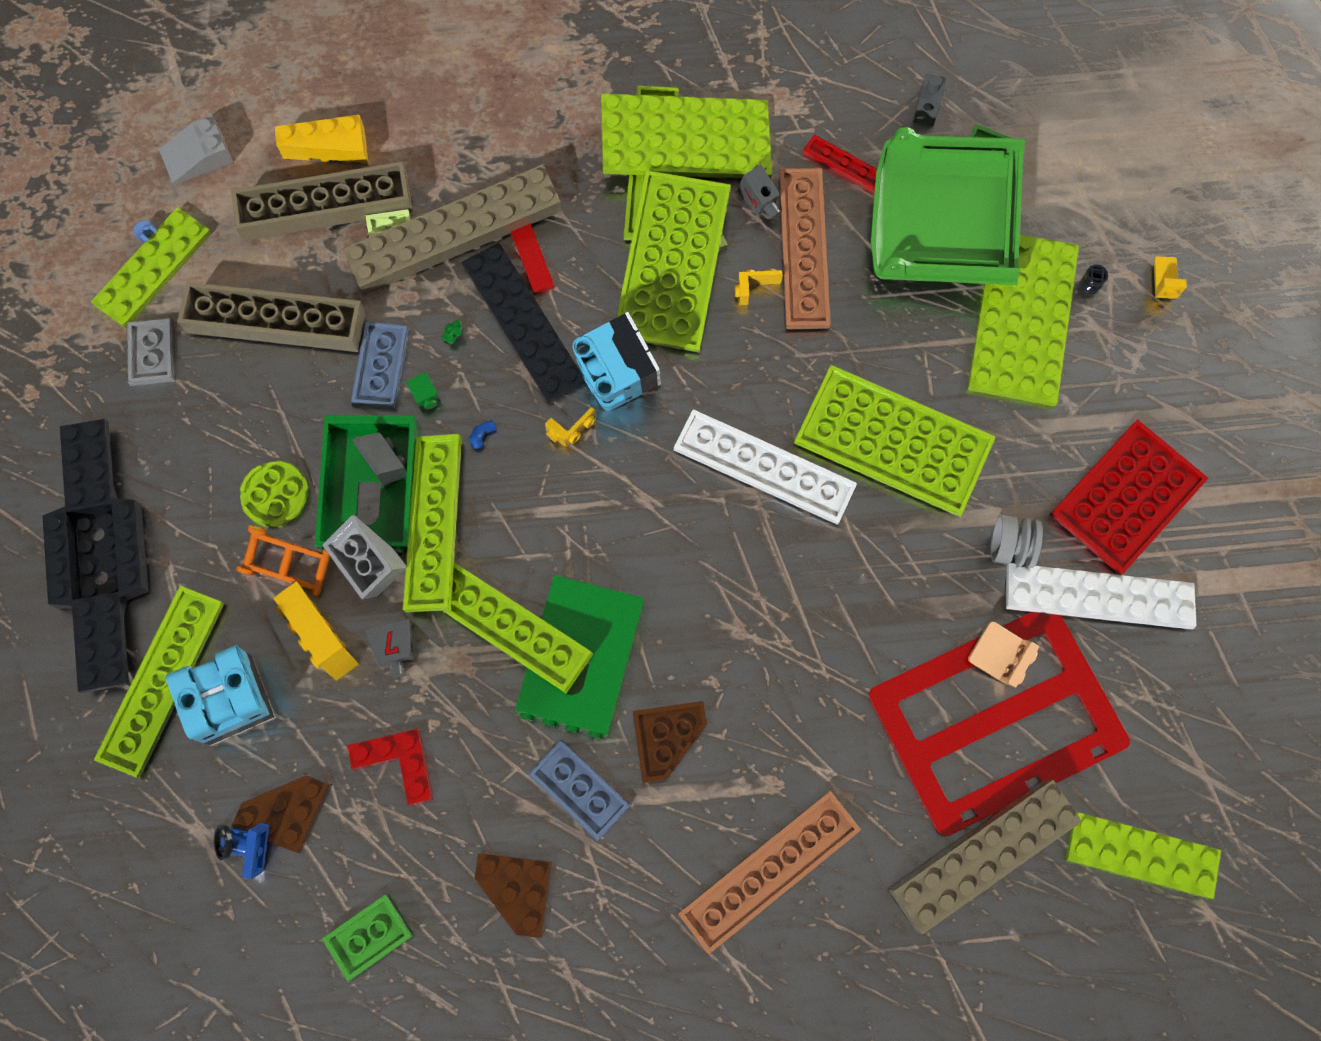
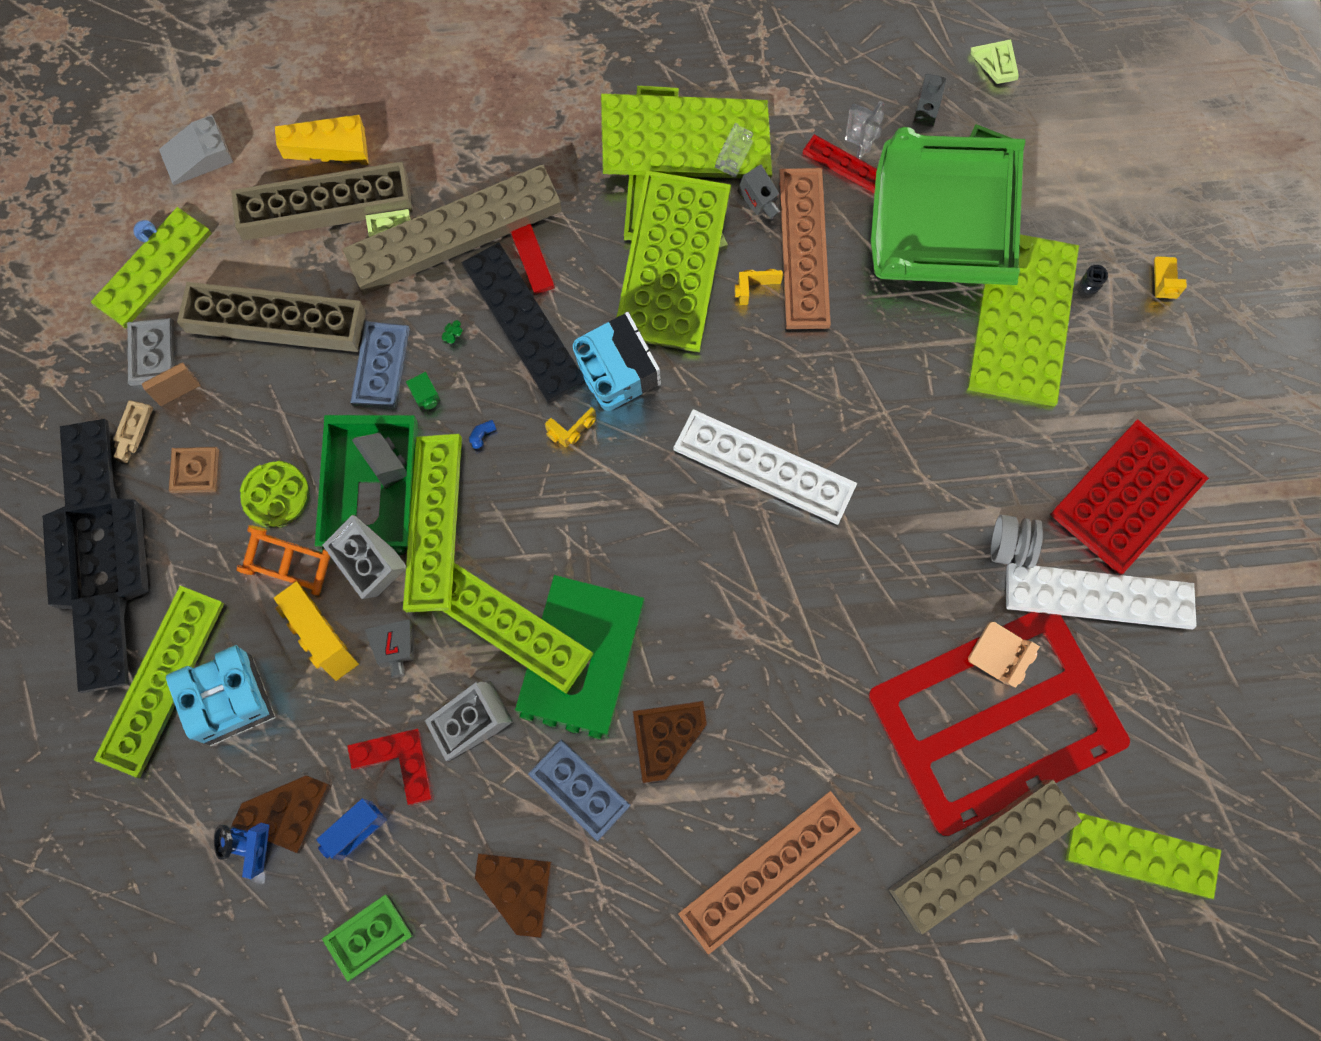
(131, 429): none -> tan hinge
(171, 384): none -> medium nougat tile
(193, 470): none -> medium nougat tile
(350, 830): none -> blue window
(468, 719): none -> light grey slope
(734, 150): none -> clear hinge
(864, 126): none -> clear bracket
(895, 440): lime plate -> none
(997, 60): none -> yellowish green wing

